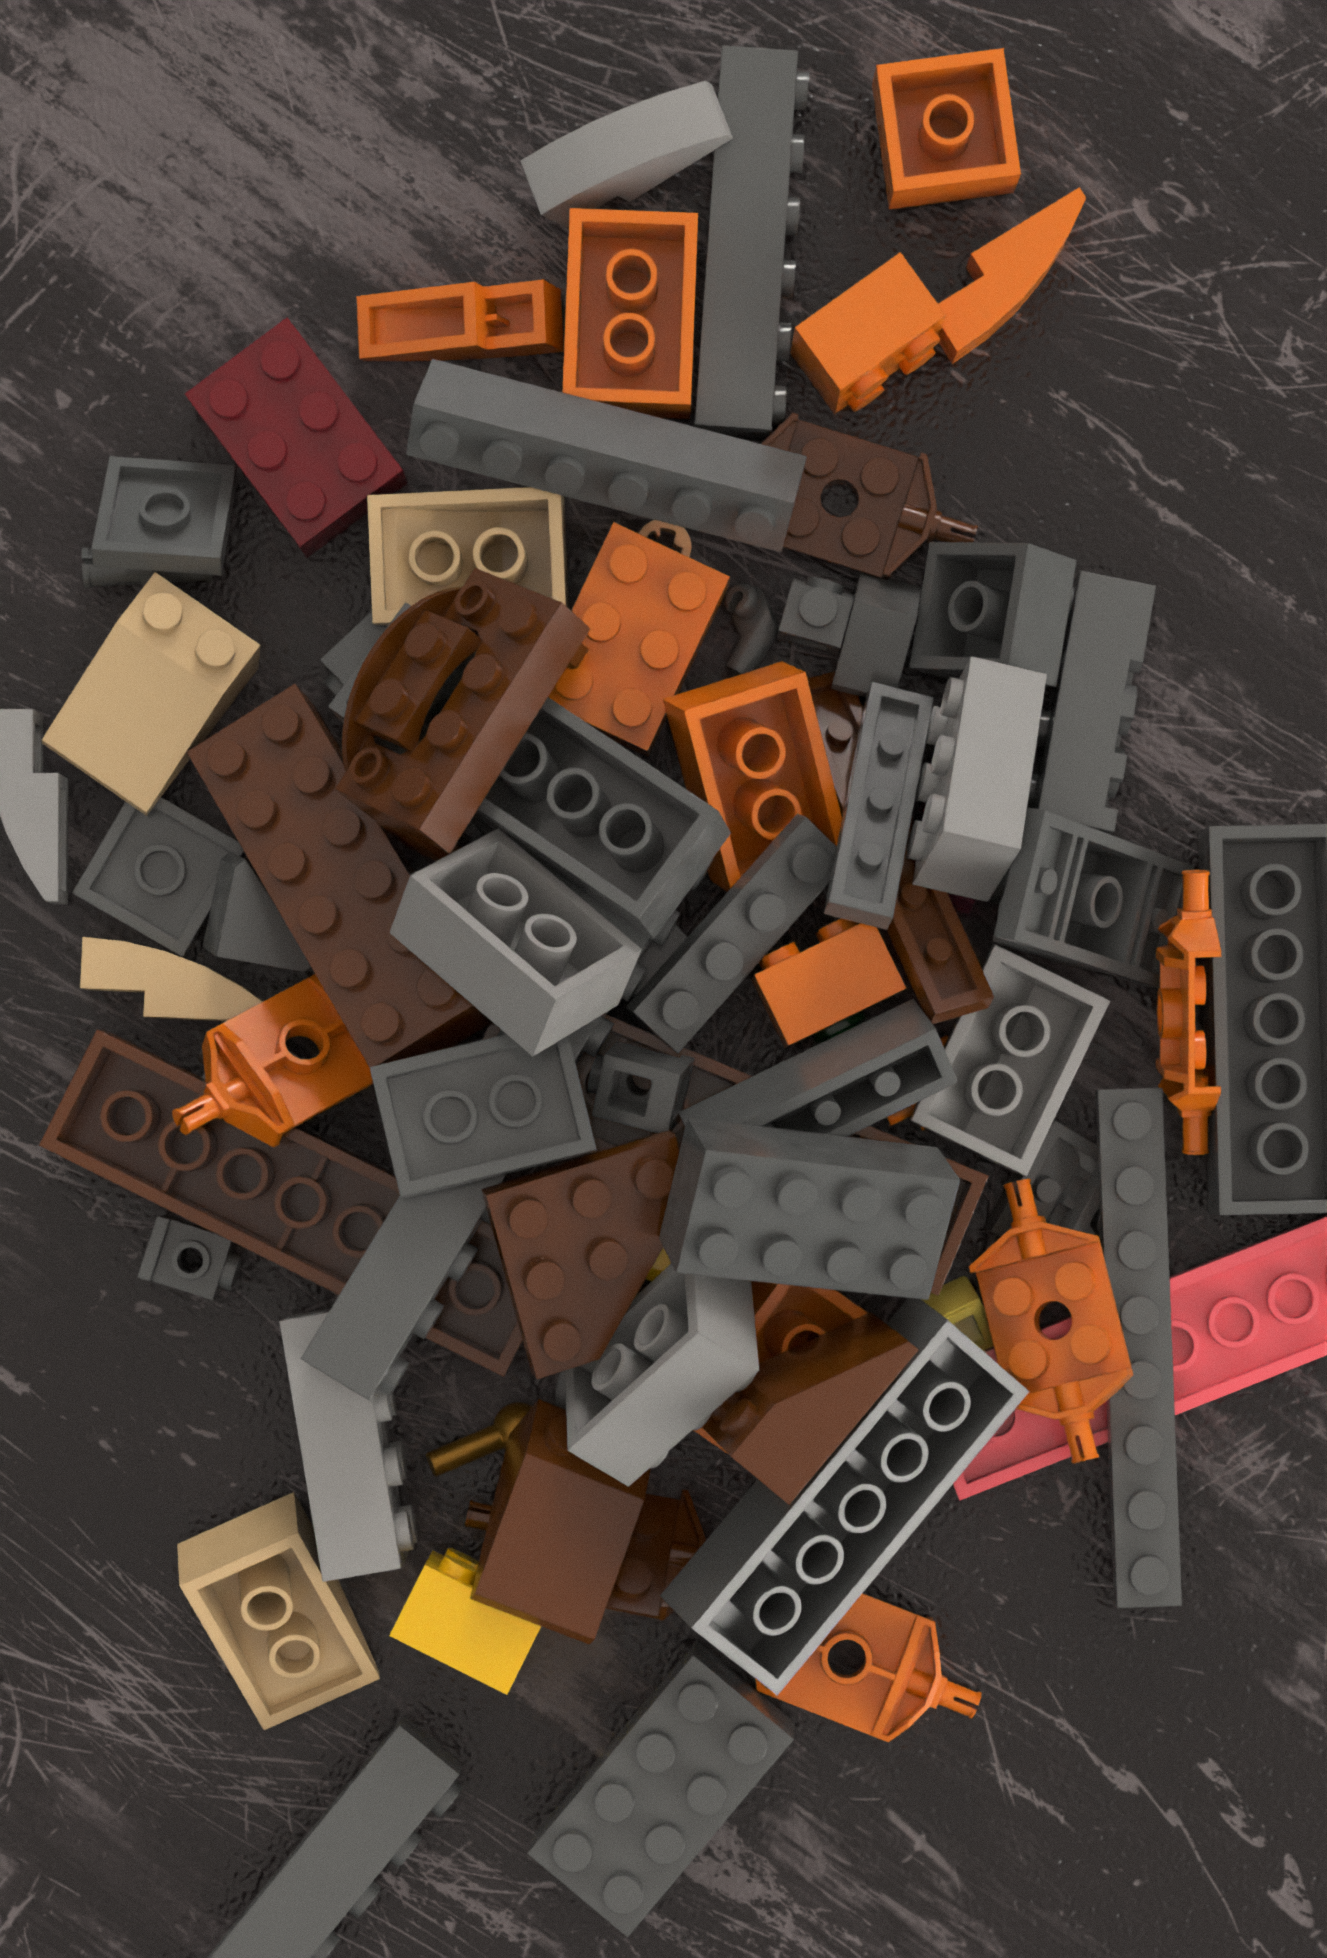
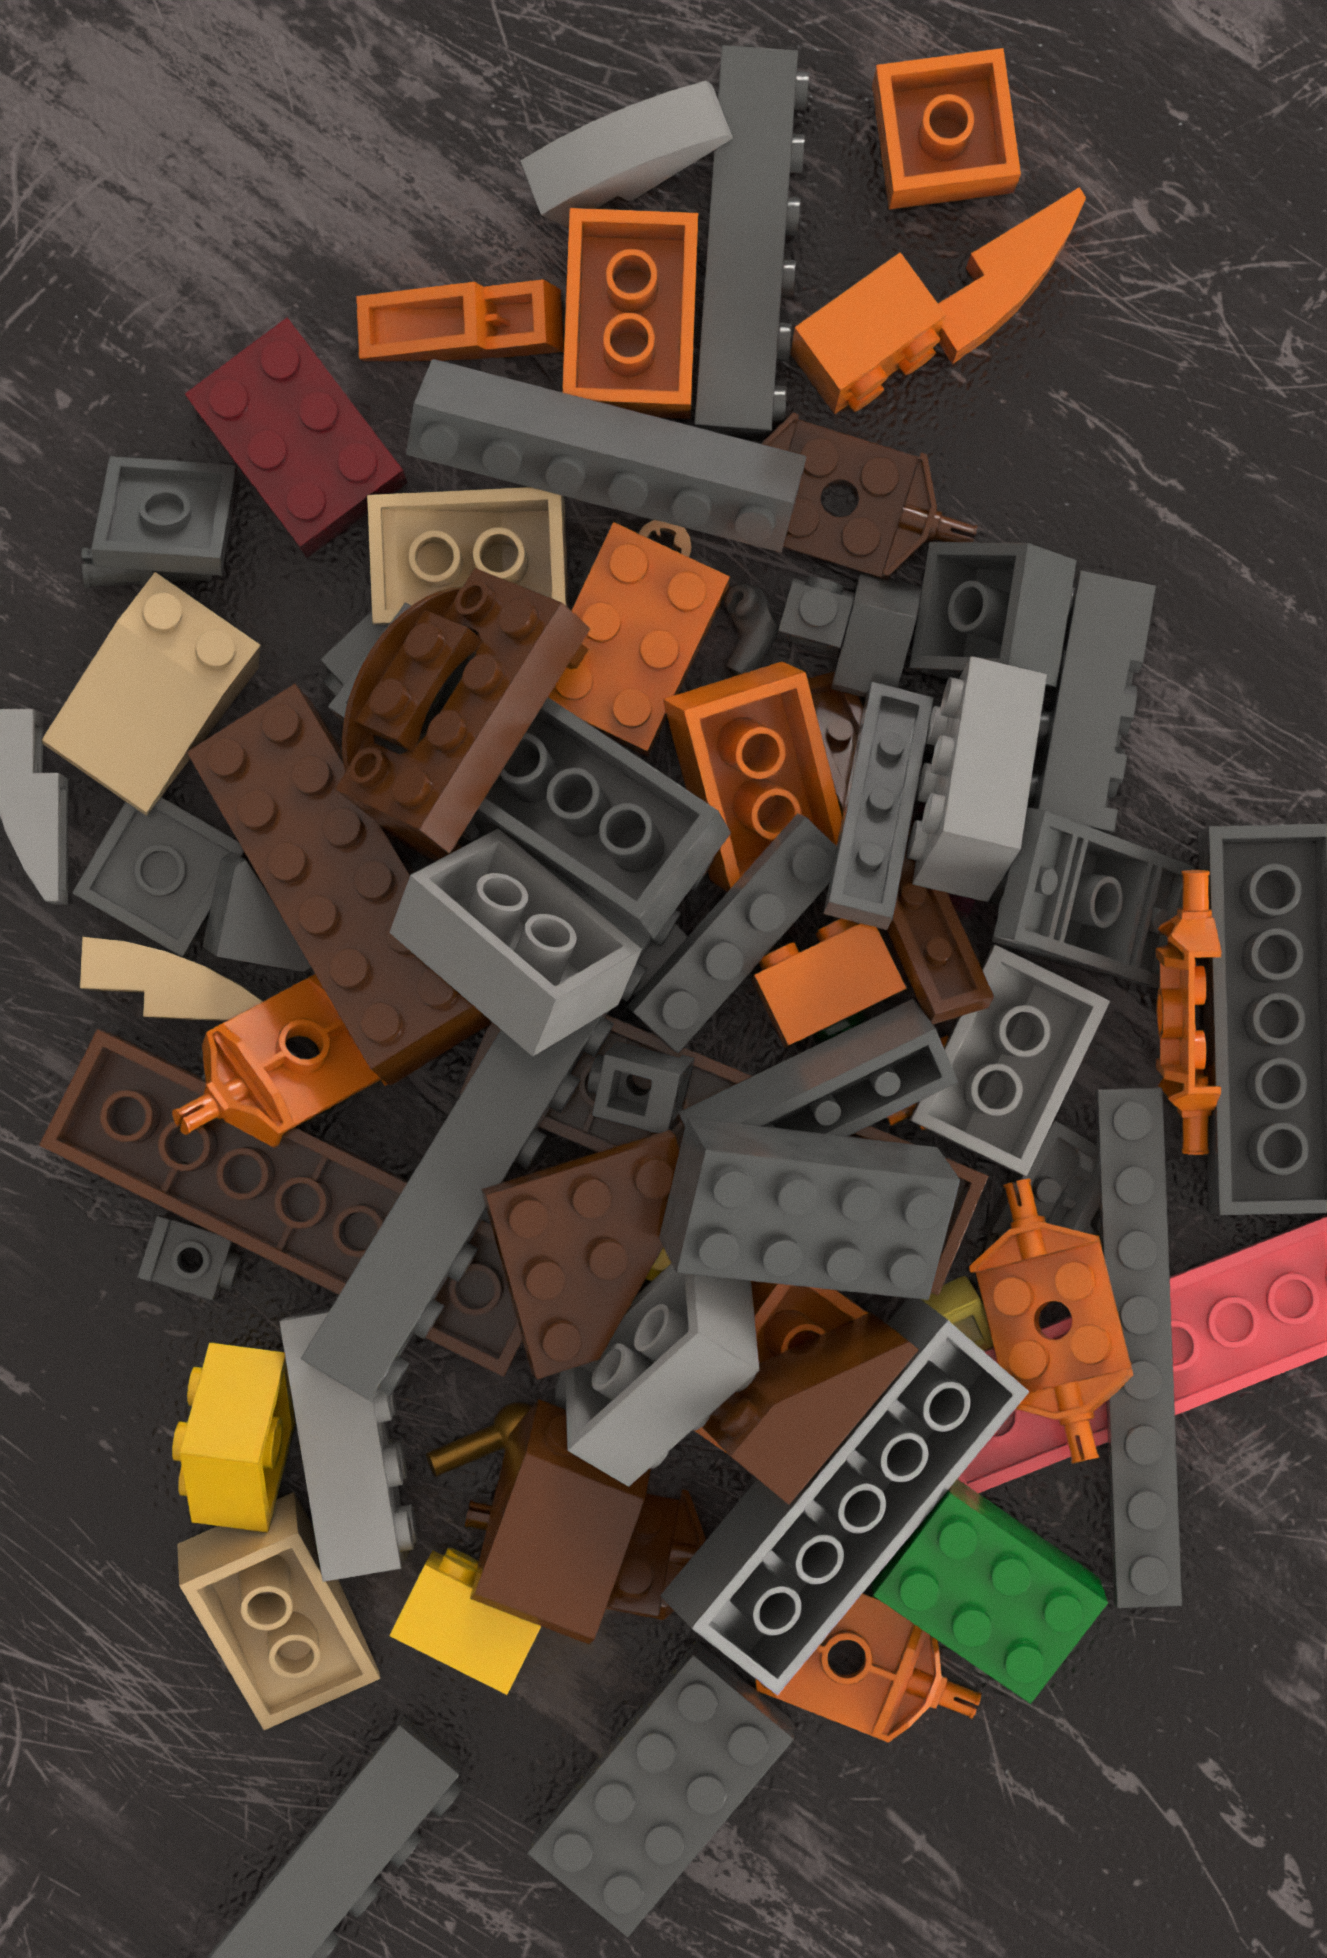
(235, 1437): none -> yellow brick
(480, 1112): dark grey plate -> none
(991, 1591): none -> green brick

